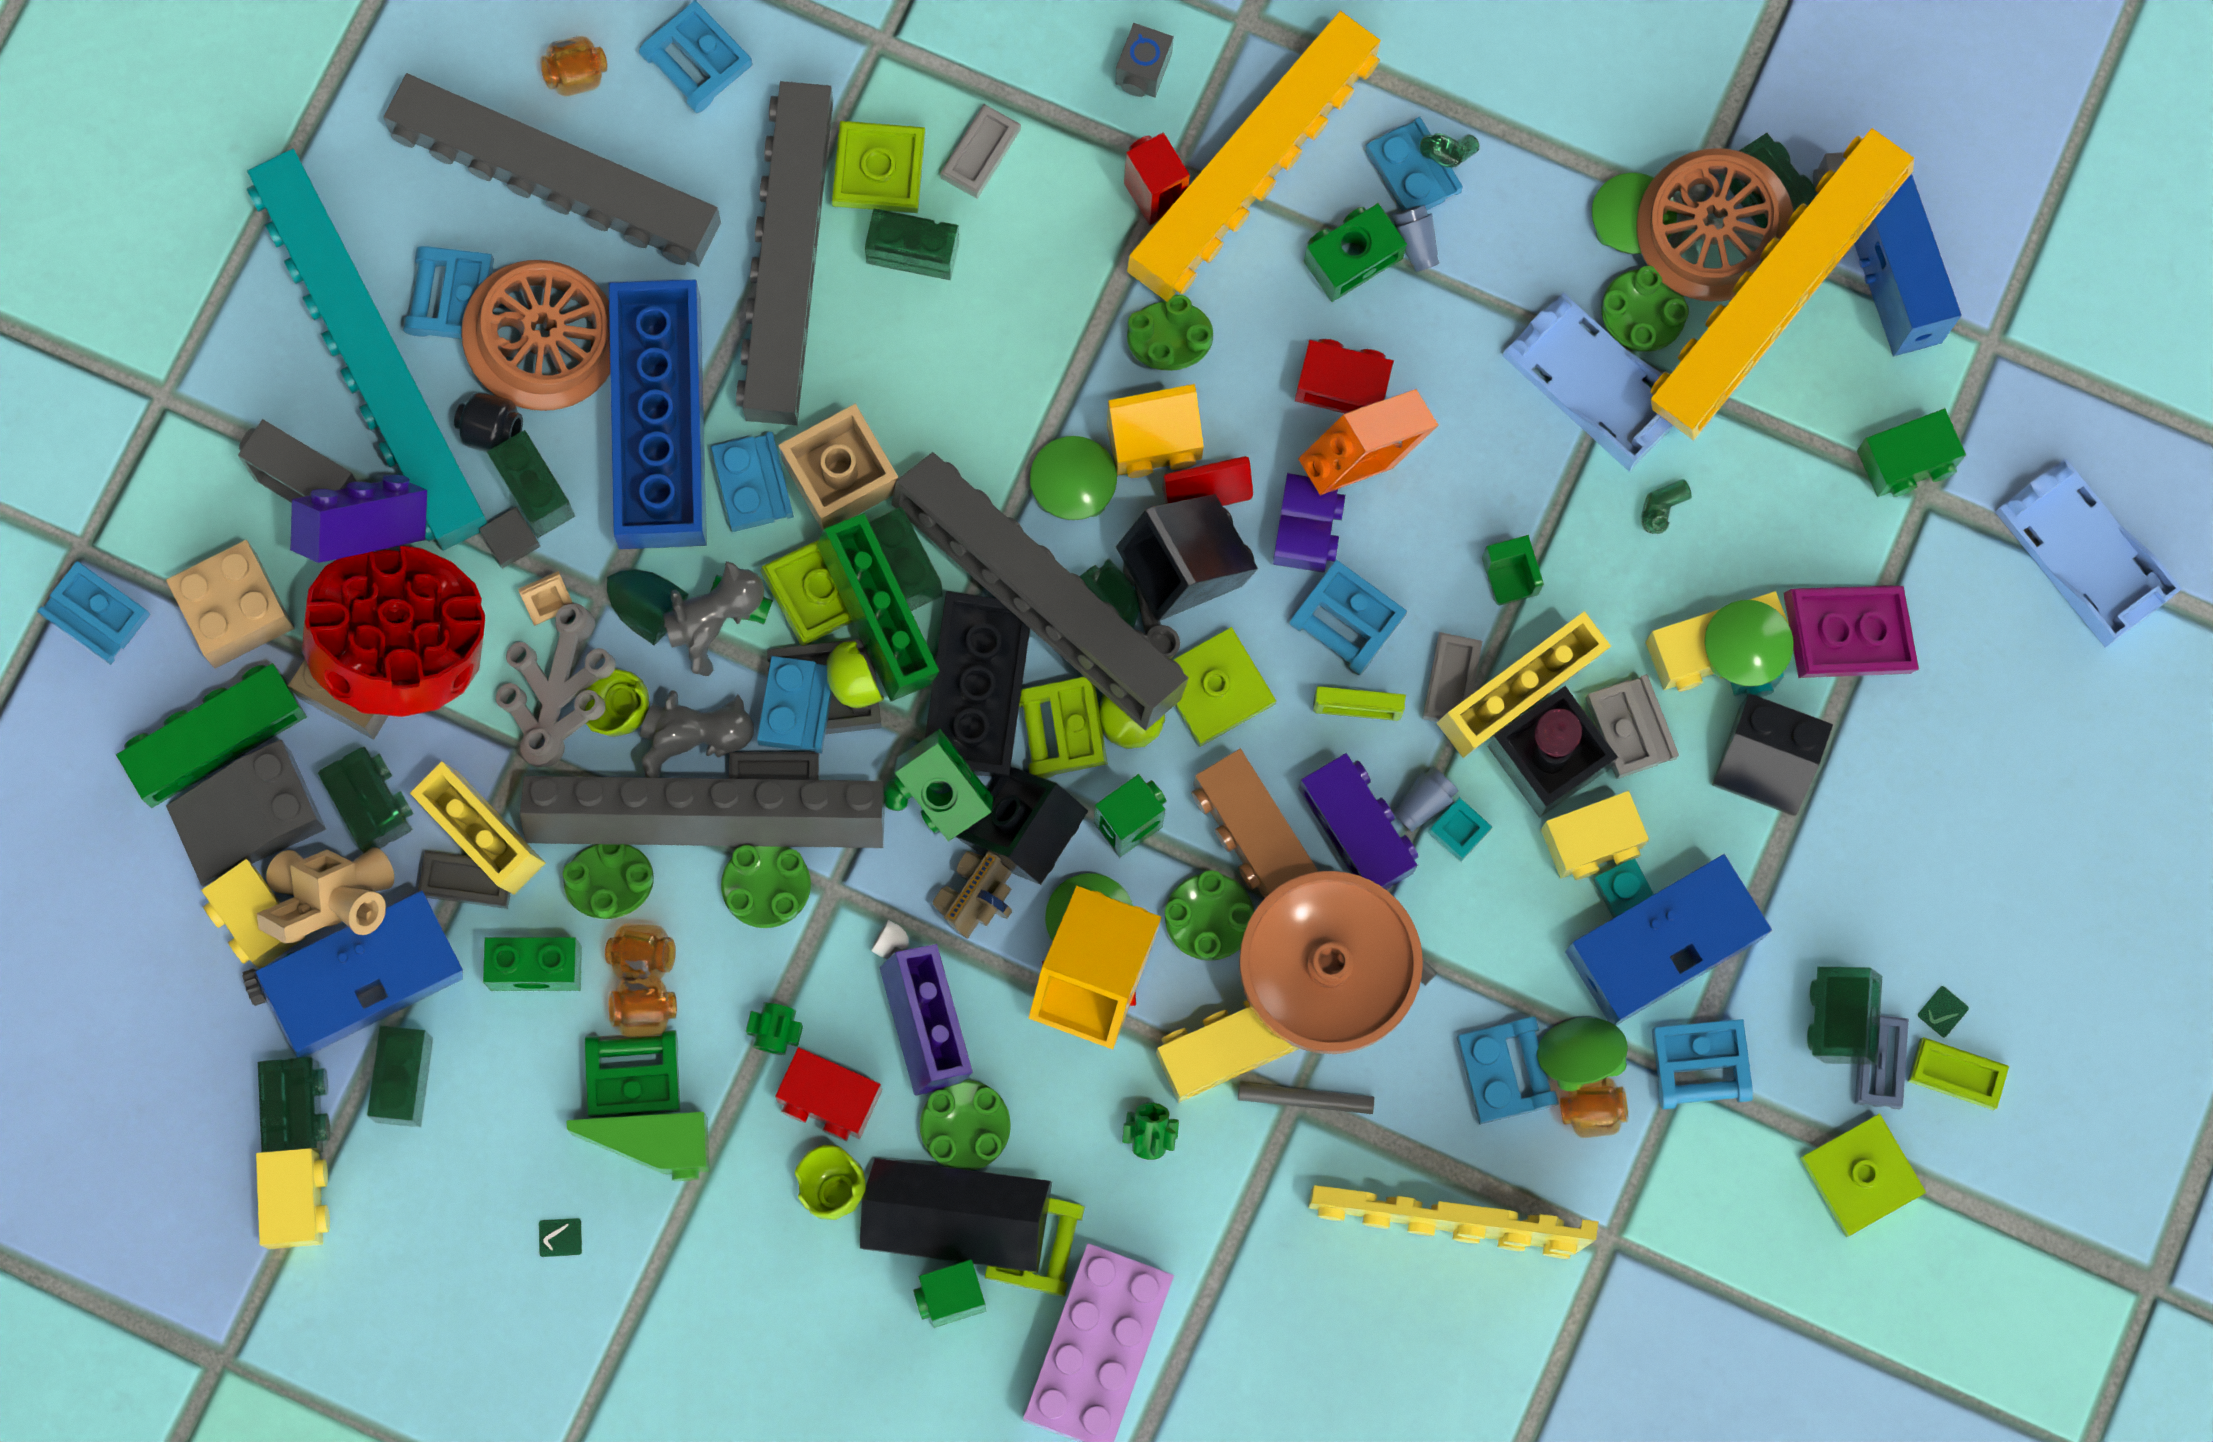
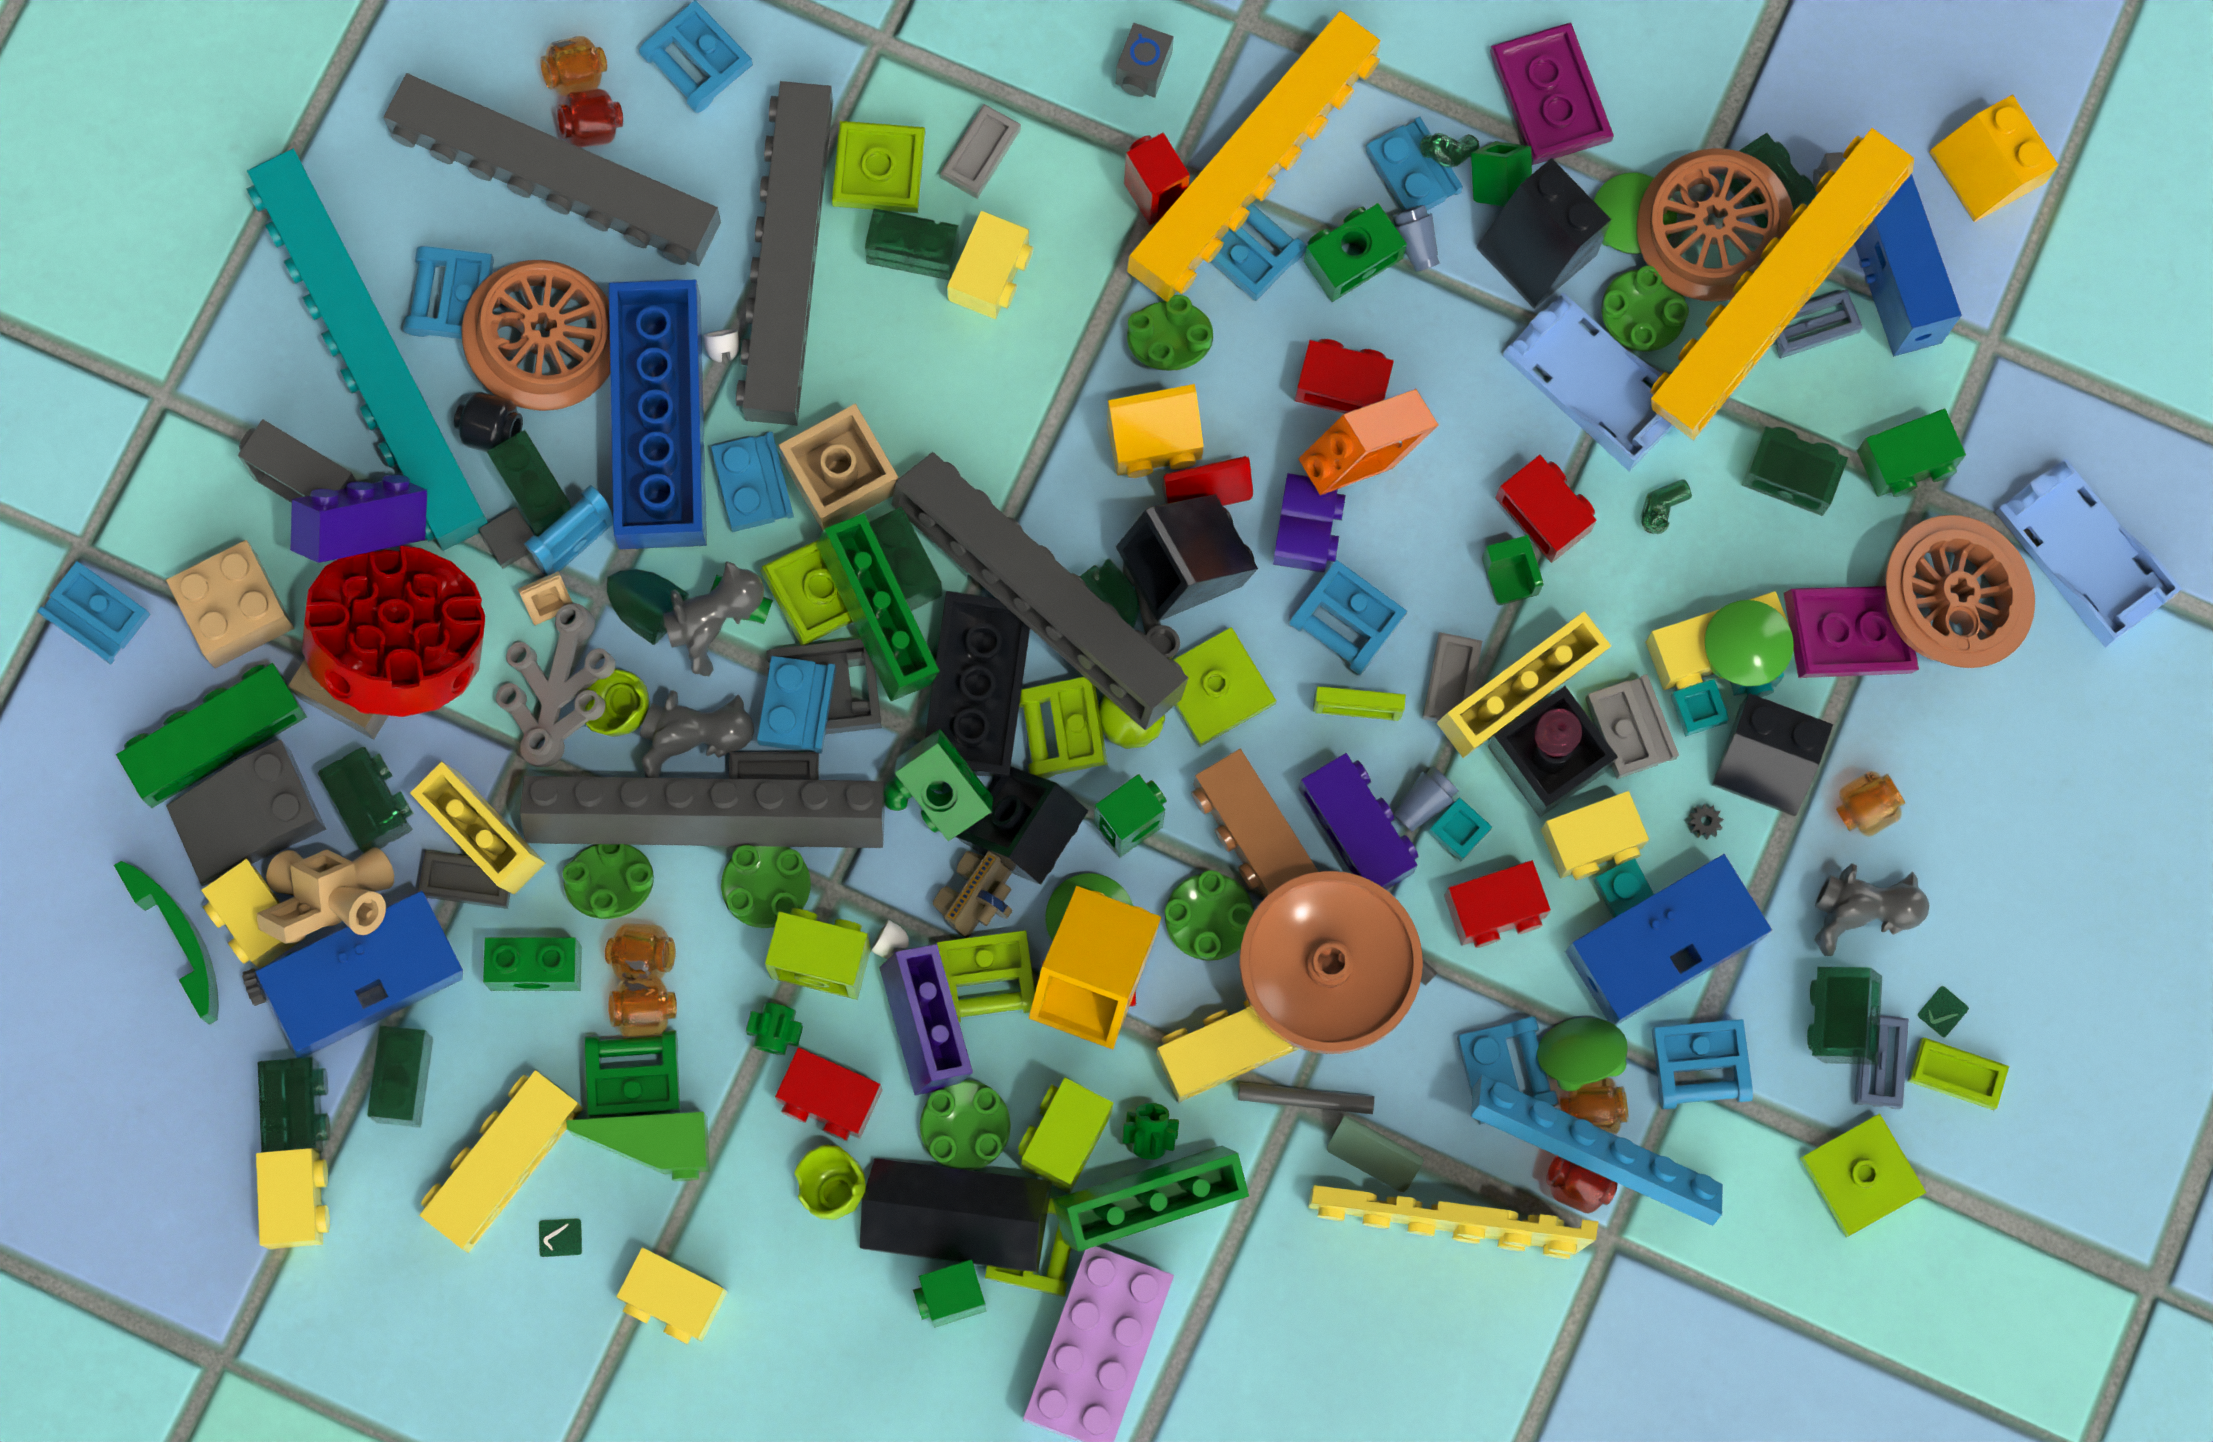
(201, 983): none -> green slope
(500, 1161): none -> light yellow brick
(571, 532): none -> dark azure plate
(589, 118): none -> clear red head
(670, 1295): none -> light yellow brick
(722, 342): none -> white hinge
(818, 953): none -> lime brick
(851, 678): lime hair -> none
(989, 265): none -> light yellow brick
(989, 961): none -> lime plate
(1066, 1134): none -> lime brick
(1073, 478): bright green dish -> none
(1150, 1198): none -> green brick
(1252, 264): none -> dark azure plate
(1375, 1154): none -> sand green slope
(1497, 904): none -> red brick
(1499, 171): none -> green panel
(1544, 233): none -> black slope
(1547, 507): none -> red brick
(1551, 93): none -> magenta tile
(1579, 1186): none -> clear red head
(1597, 1150): none -> dark azure plate
(1699, 707): none -> teal plate
(1707, 813): none -> dark grey piece
(1795, 470): none -> clear green brick
(1853, 327): none -> sand blue tile
(1855, 903): none -> dark grey animal
(1870, 803): none -> clear orange head
(1956, 594): none -> nougat piece
(1994, 158): none -> yellow slope

